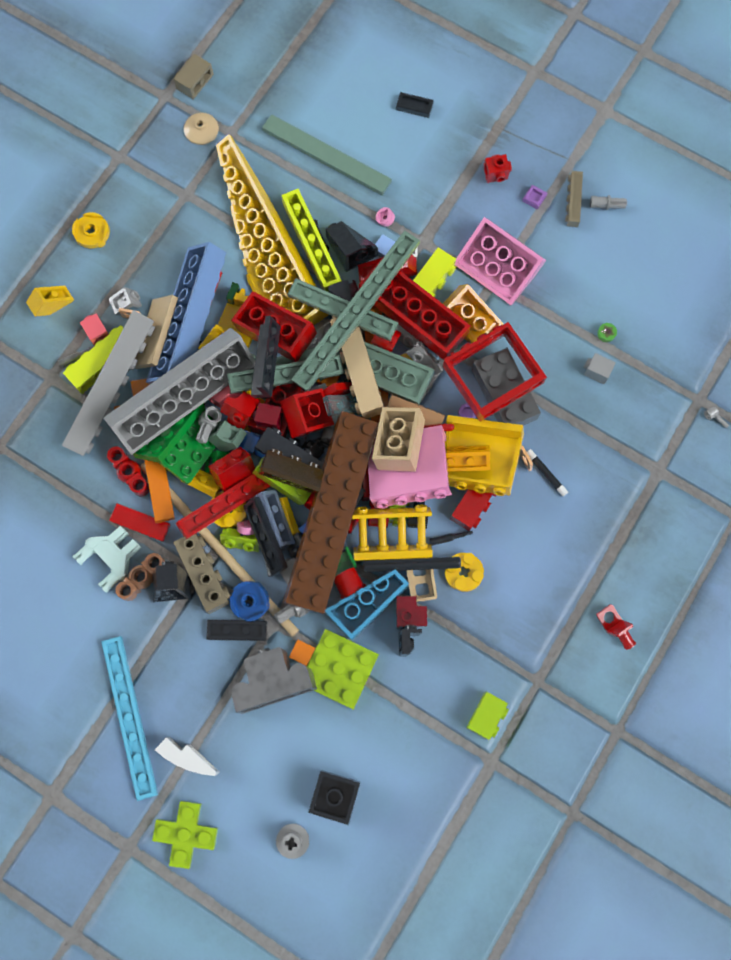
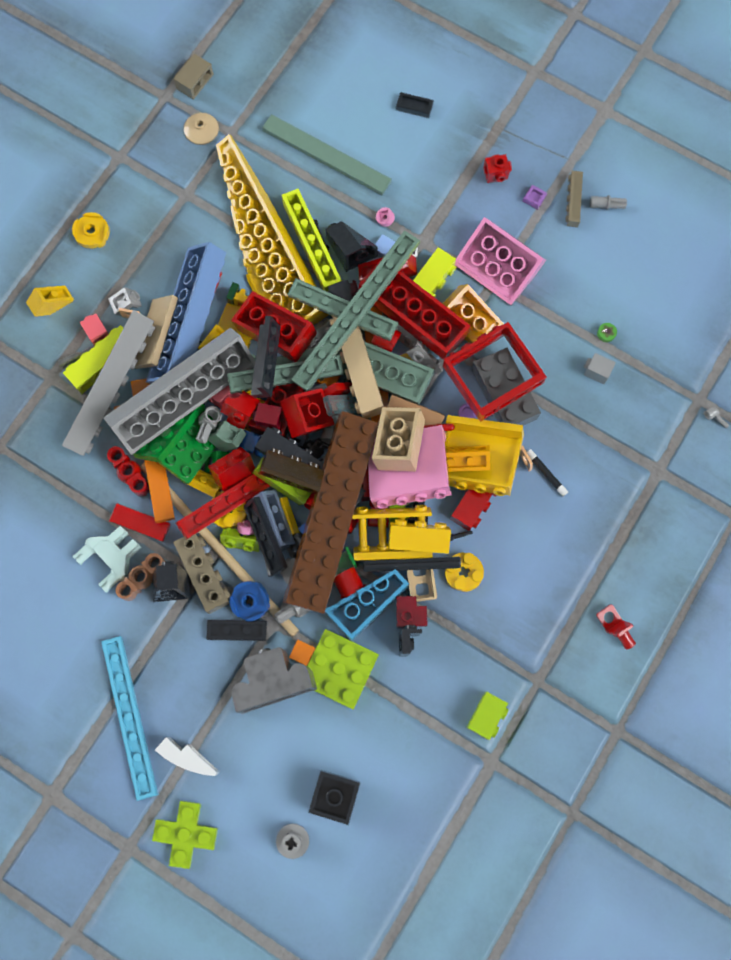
(419, 536): none -> yellow brick

